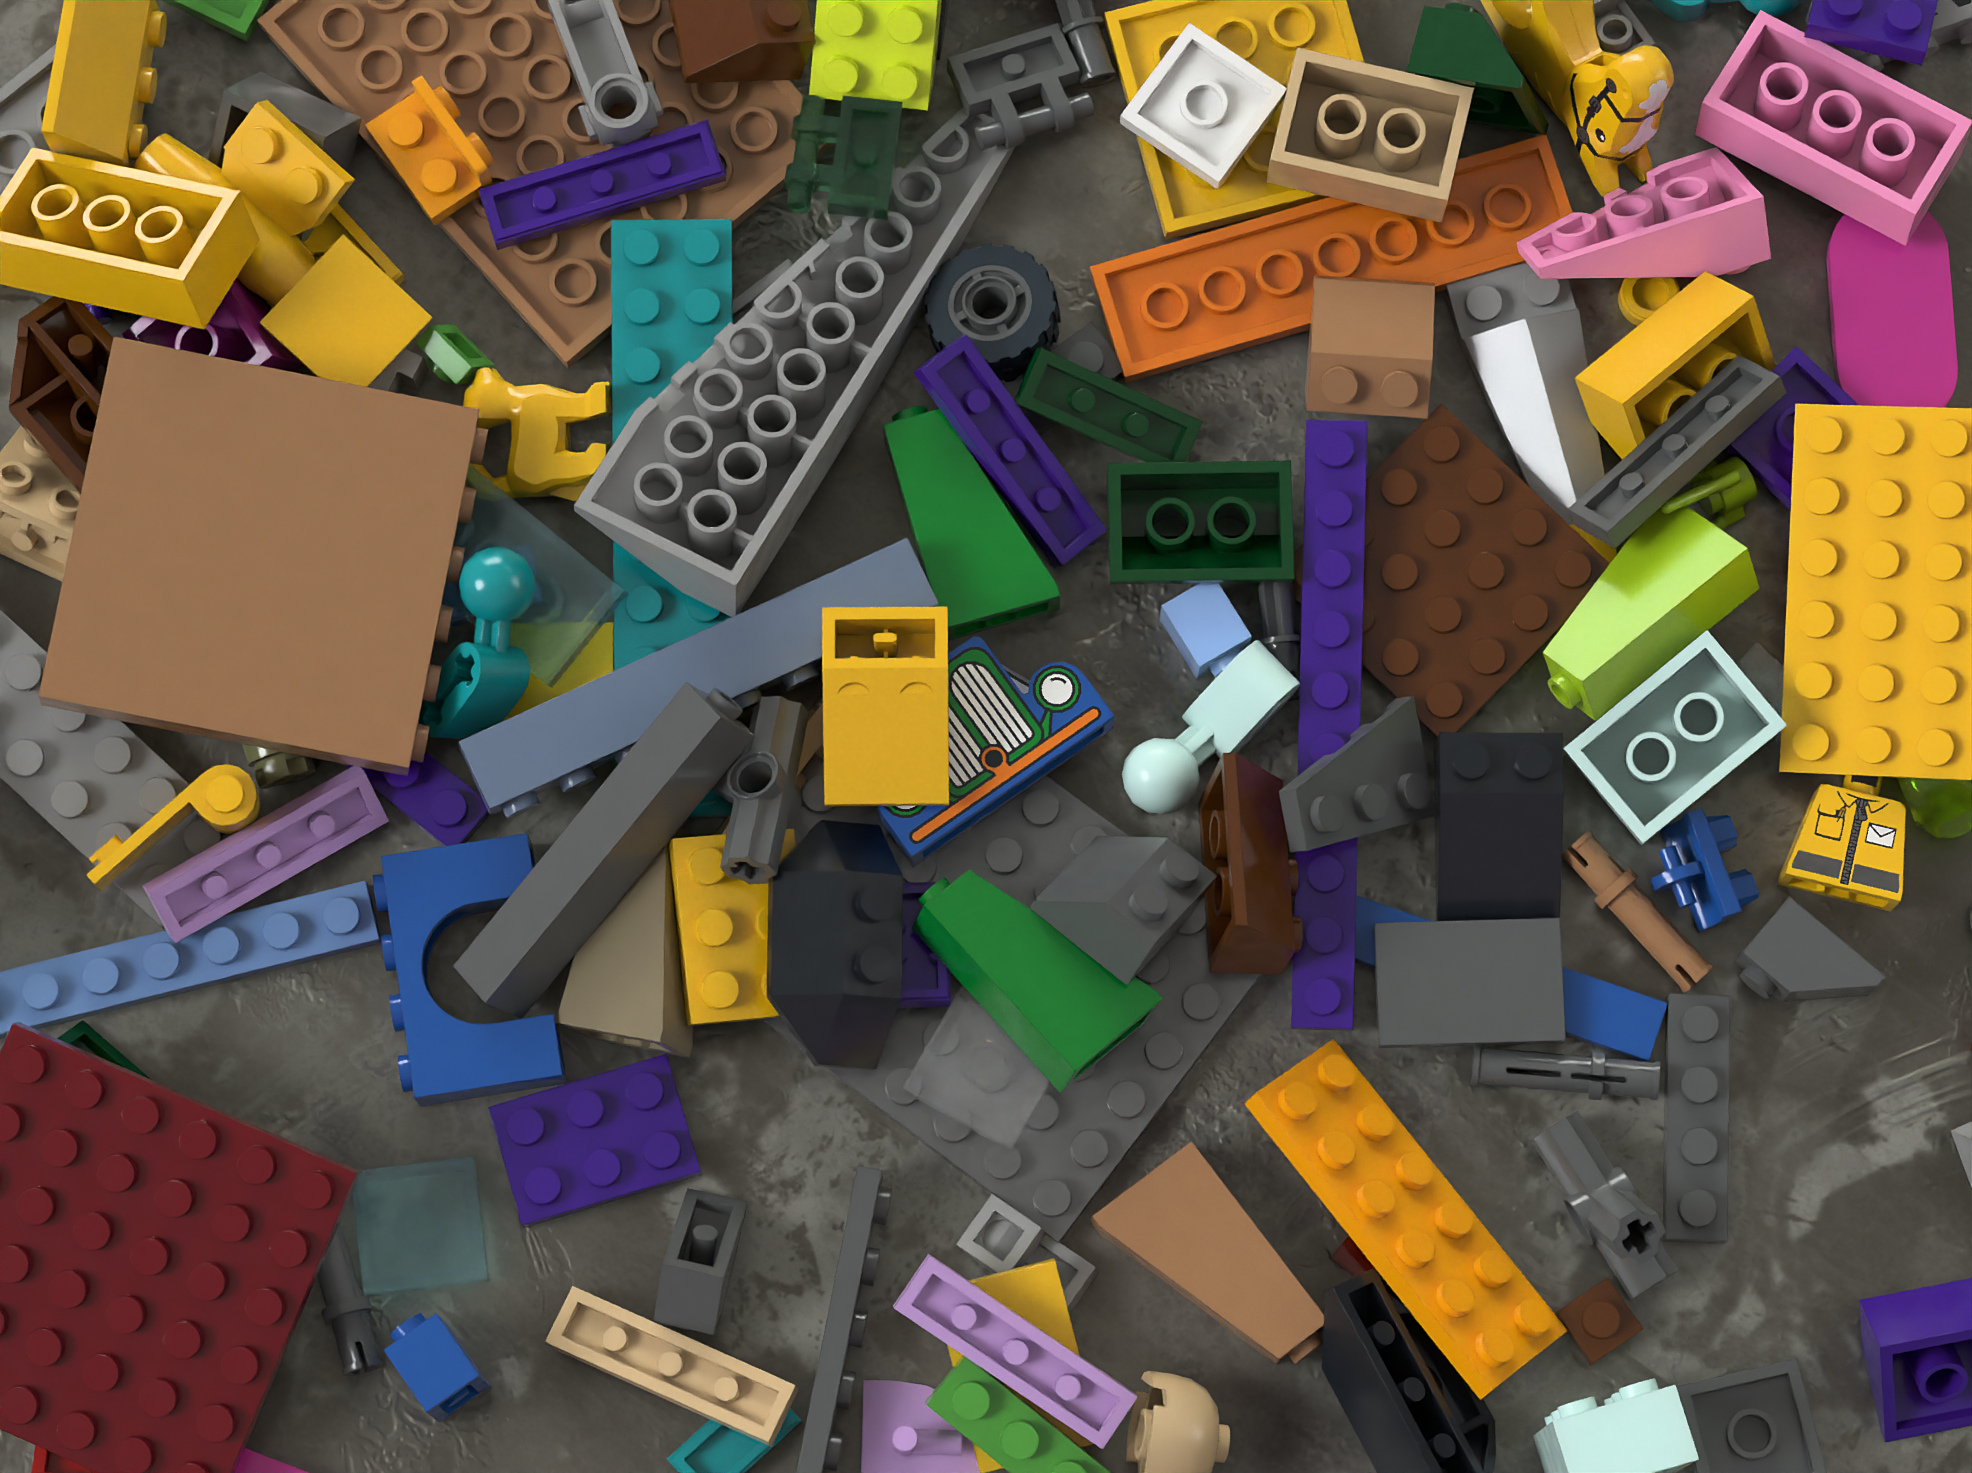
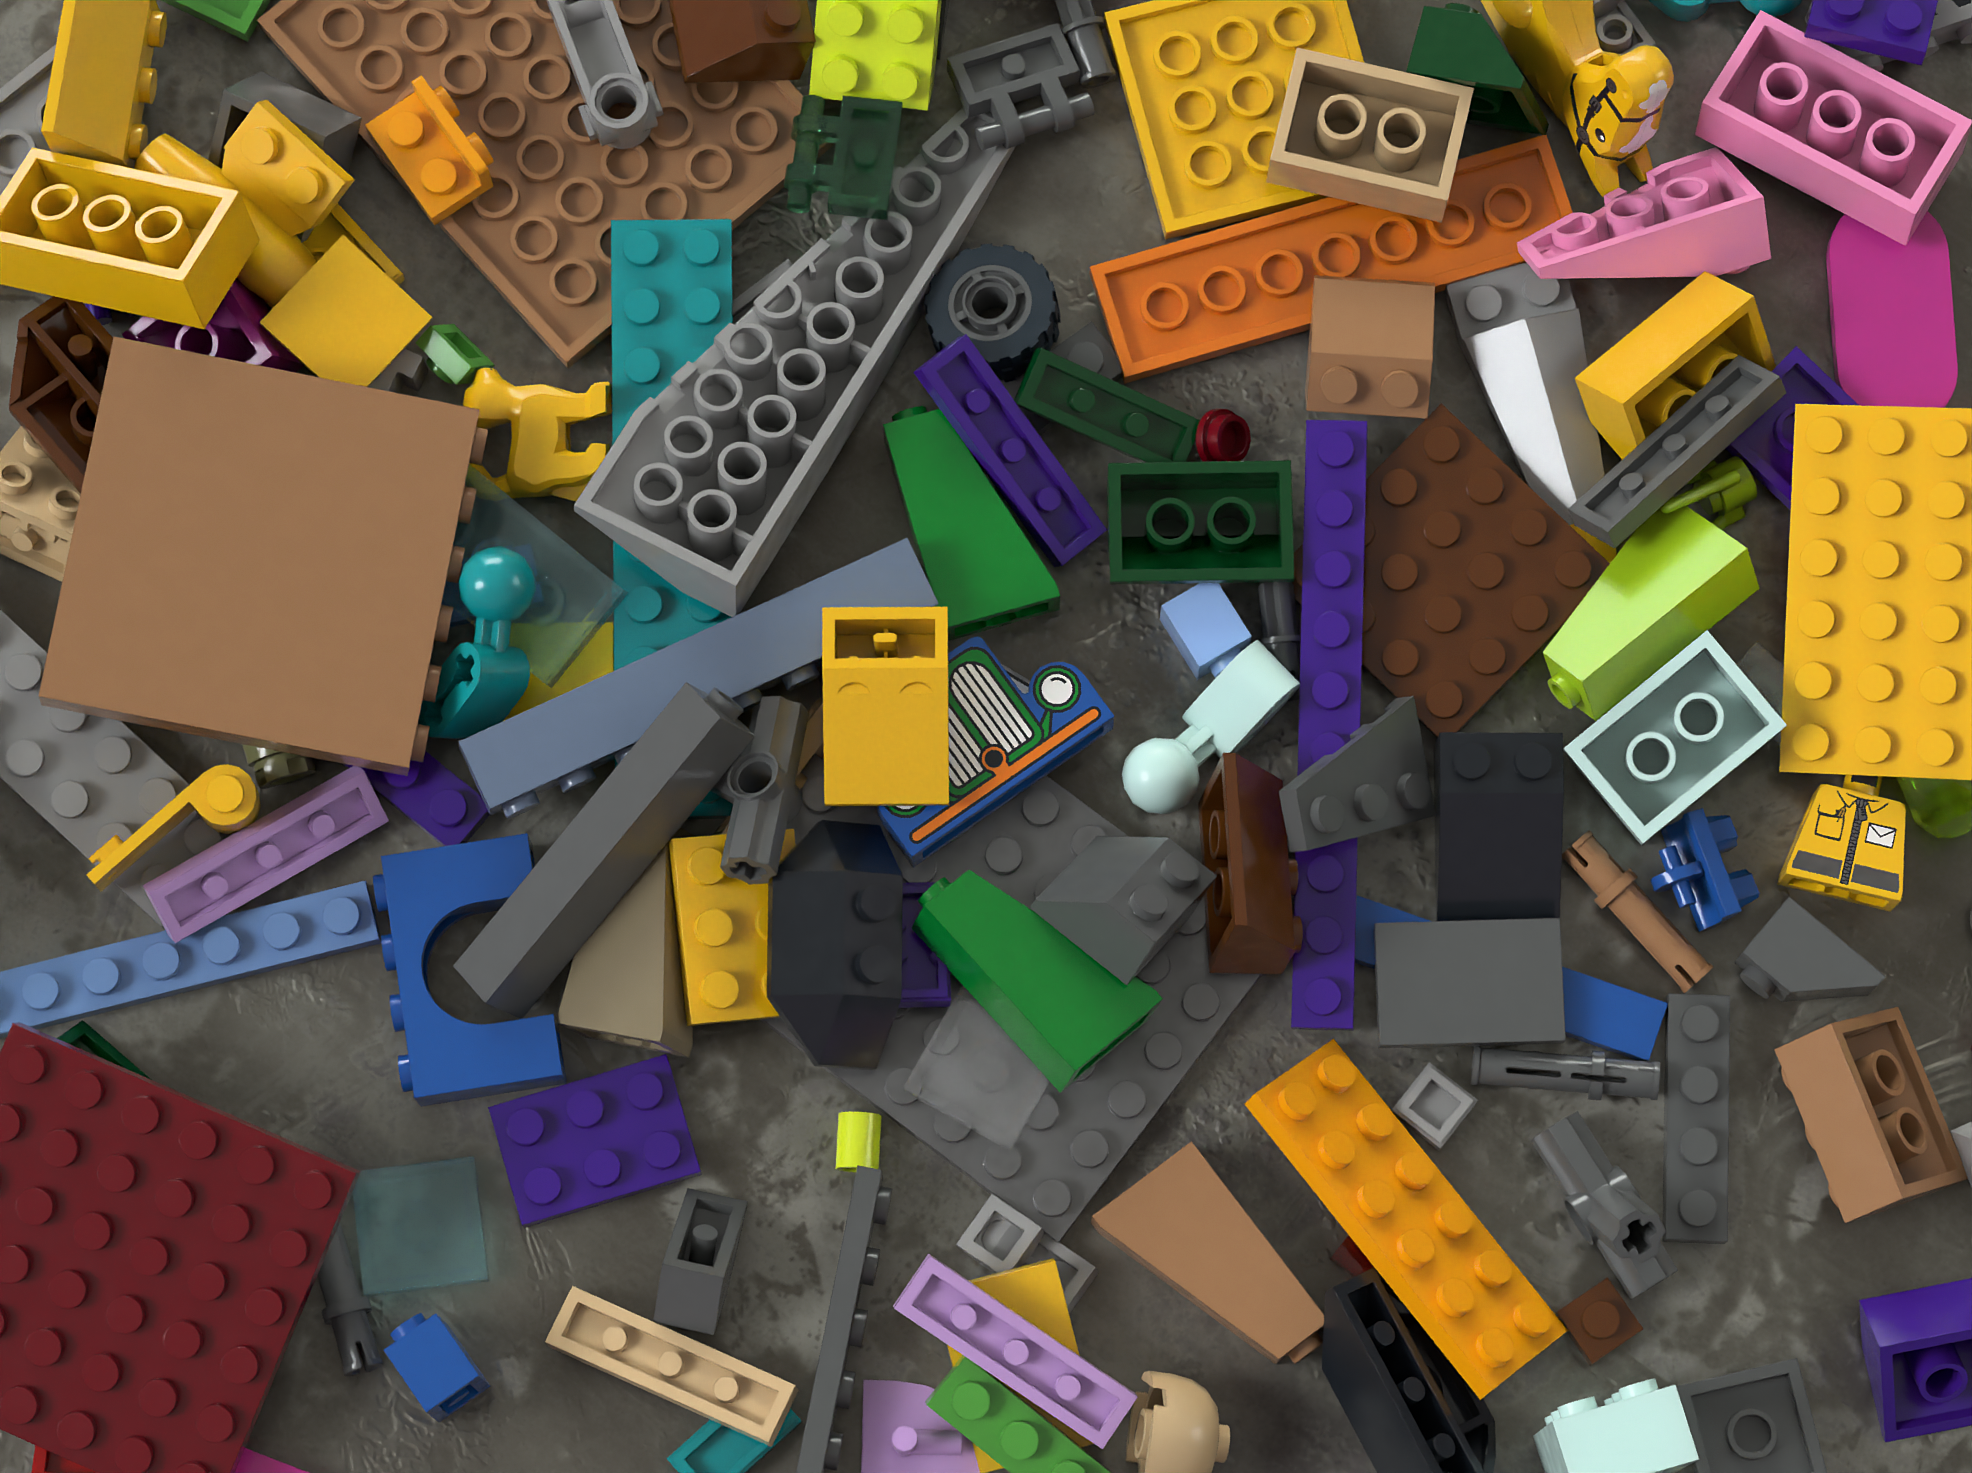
(602, 184): dark purple tile -> none
(858, 1140): none -> neon yellow hinge
(1203, 106): white plate -> none
(1222, 436): none -> dark red plate
(1434, 1106): none -> light grey tile
(1643, 296): yellow tile -> none
(1870, 1113): none -> medium nougat slope

